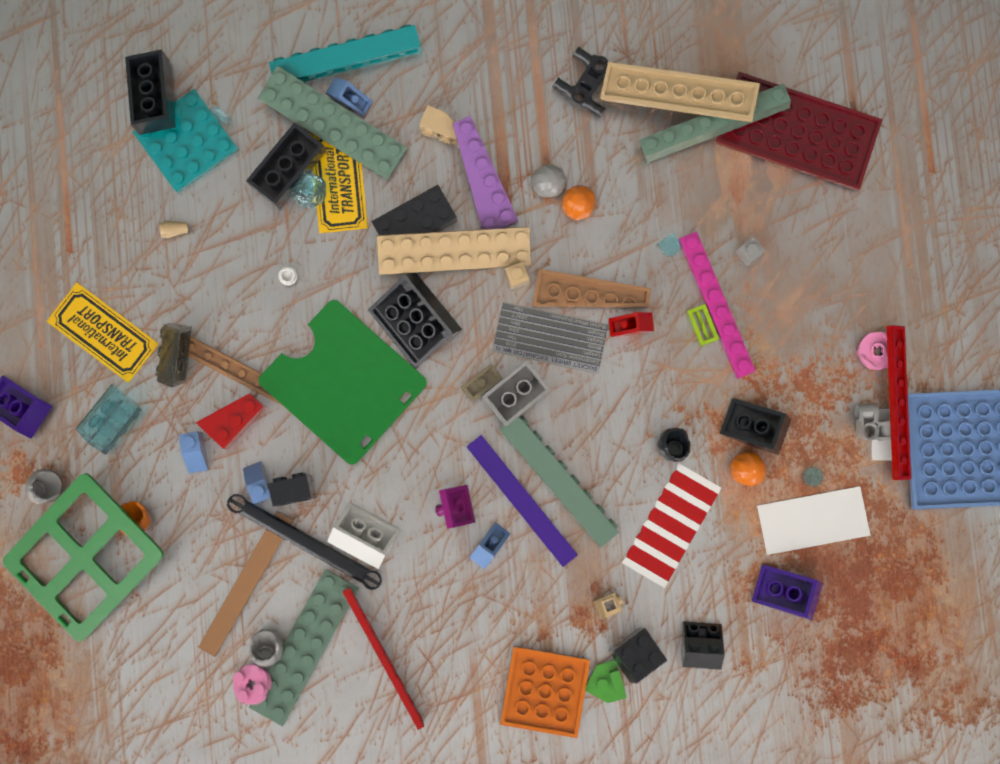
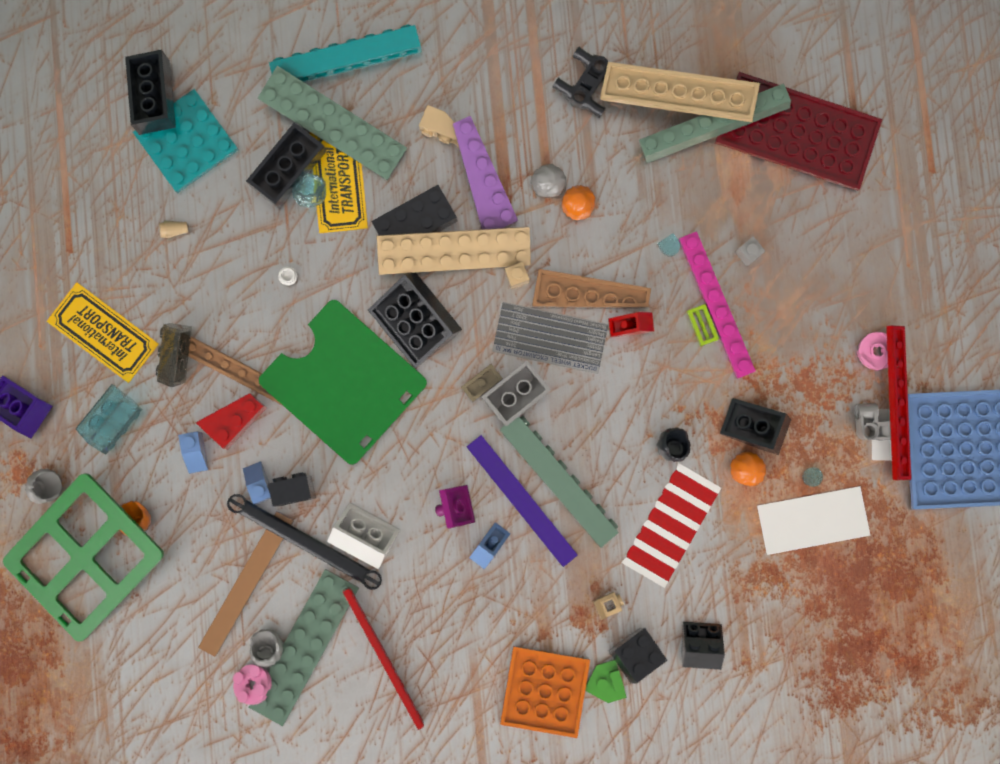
(222, 116): clear light blue tile -> none
(349, 96): medium blue slope -> none
(787, 592): dark purple slope -> none

